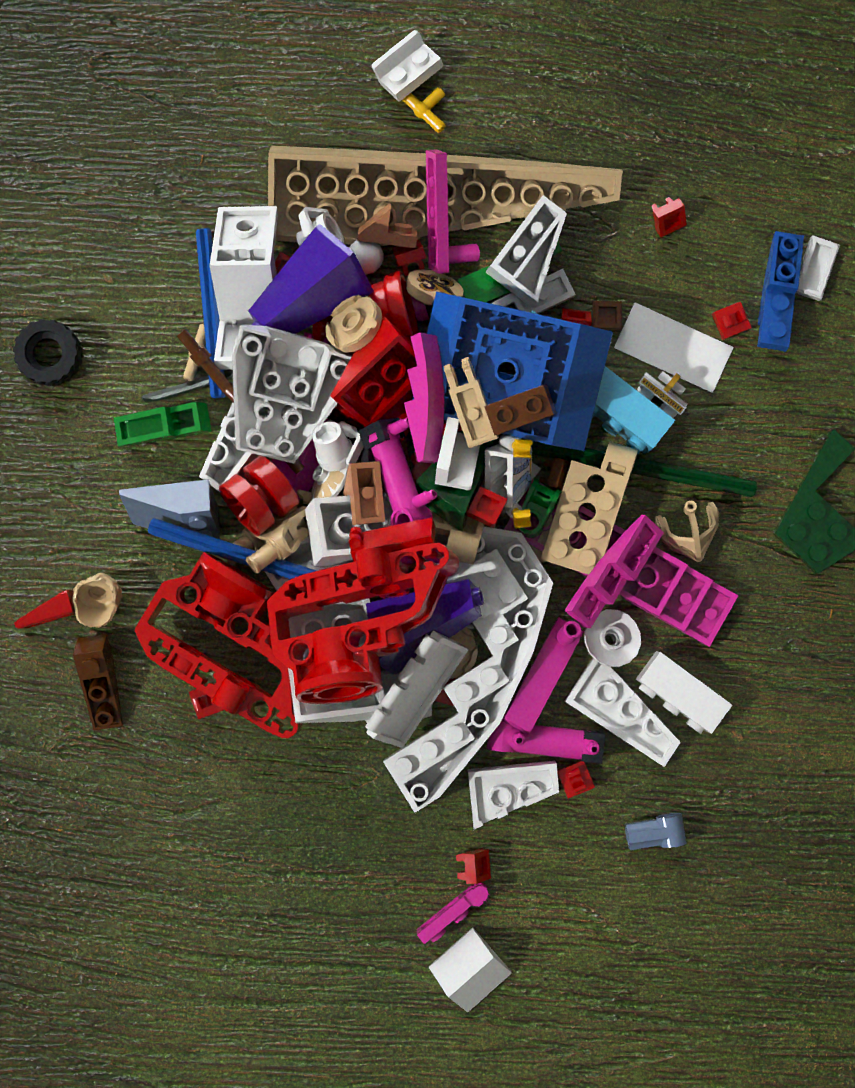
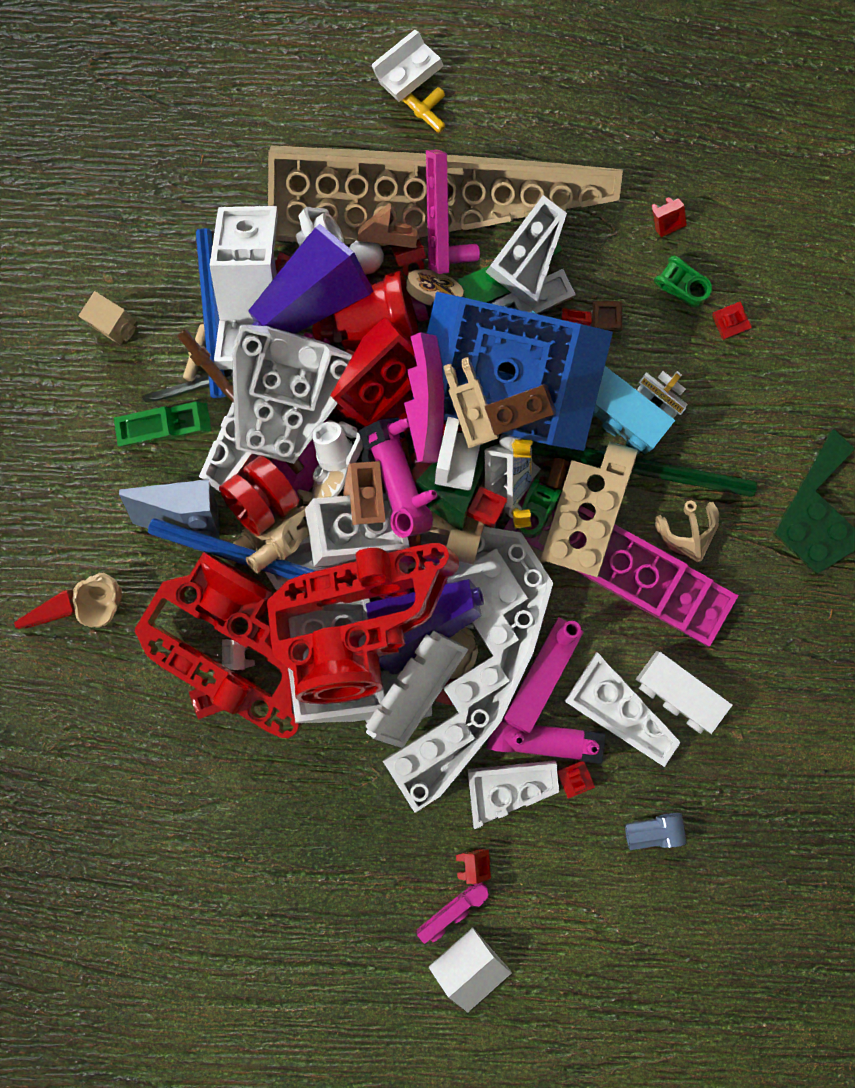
(32, 336): black tyre -> none
(98, 680): reddish brown slope -> none
(108, 318): none -> tan brick
(234, 655): none -> white tile
(354, 323): tan tile -> none
(393, 537): red hinge -> none
(613, 570): dark pink slope -> none
(623, 632): white dish -> none
(673, 347): white sticker -> none
(681, 282): none -> green piece
(779, 291): blue slope -> none
(816, 267): white tile -> none

